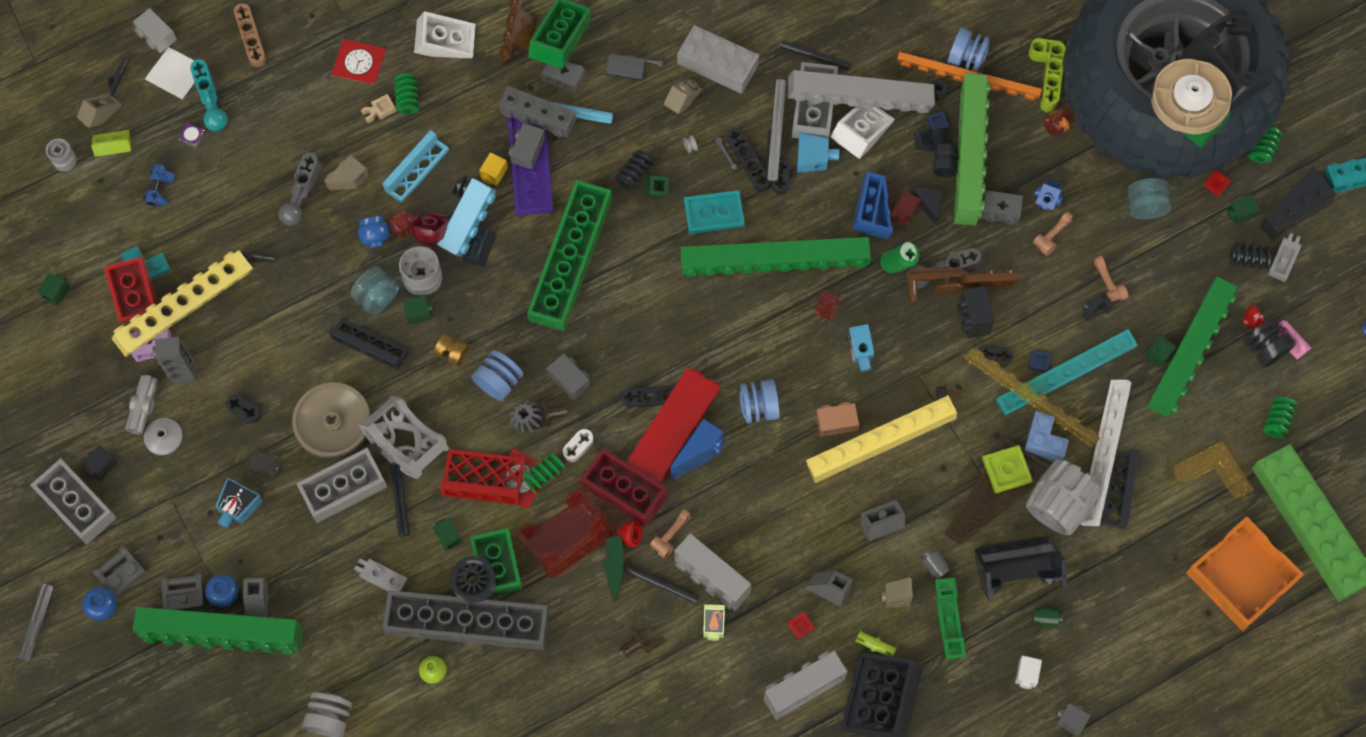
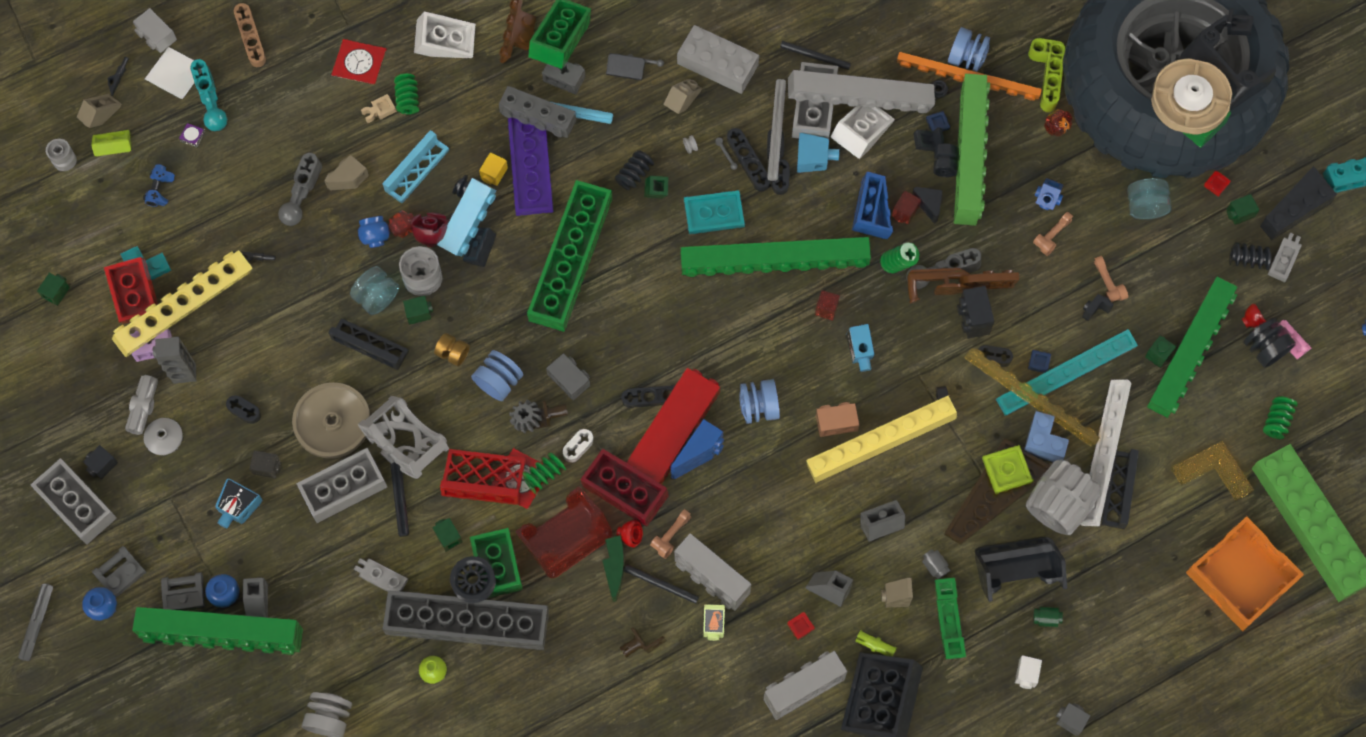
(527, 146): dark grey brick -> none
(995, 201): dark grey brick -> none
(1266, 147): green piece -> none

